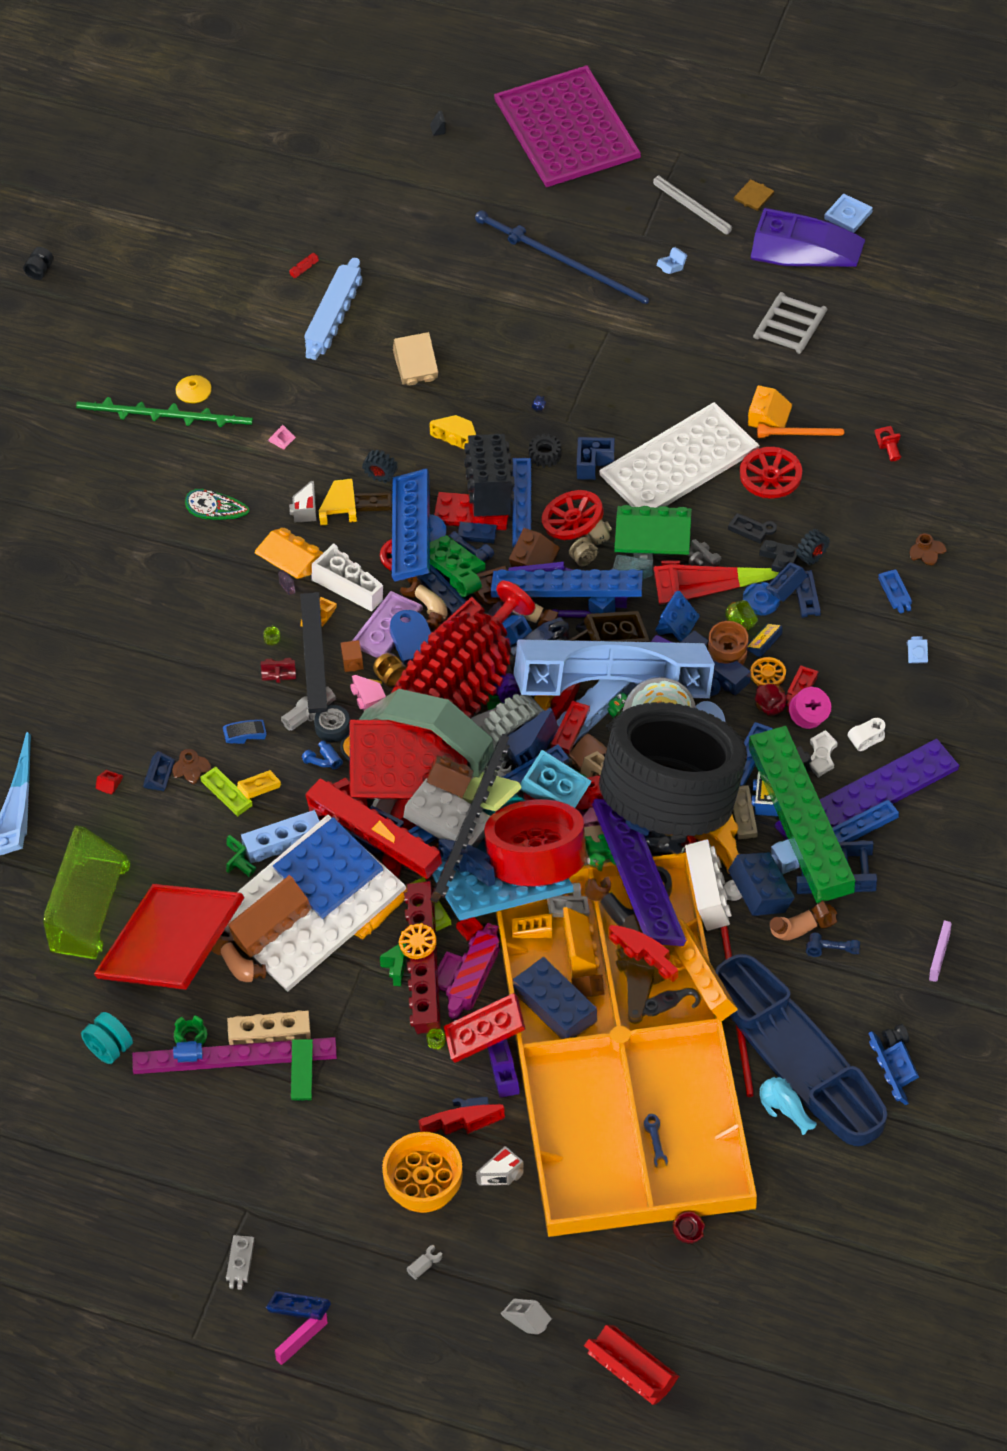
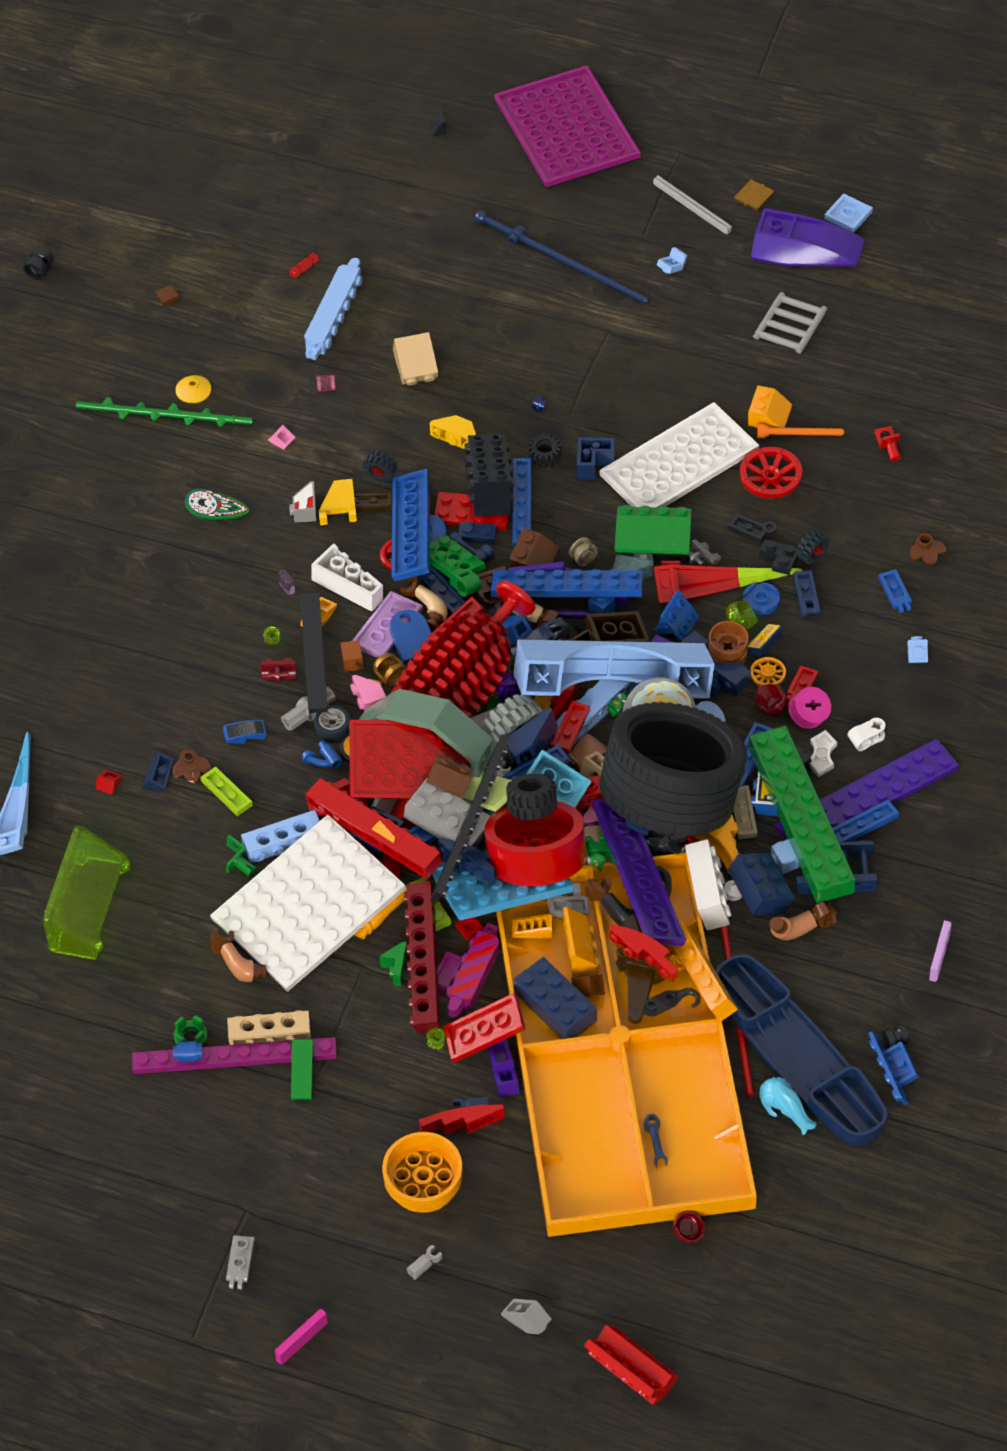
(106, 1038): teal wheel -> none
(167, 295): none -> reddish brown tile
(169, 936): red tile -> none
(259, 784): yellow plate -> none
(269, 917): dark orange slope -> none
(289, 552): light orange slope -> none
(298, 1305): clear blue tile -> none
(325, 382): none -> clear pink slope
(329, 867): blue plate -> none
(417, 941): light orange wheel -> none
(500, 1169): slope -> none
(531, 796): none -> black tyre
(574, 517): red wheel -> none
(600, 533): dark tan head -> none
(787, 581): dark blue slope -> none
(816, 944): dark blue brick -> none

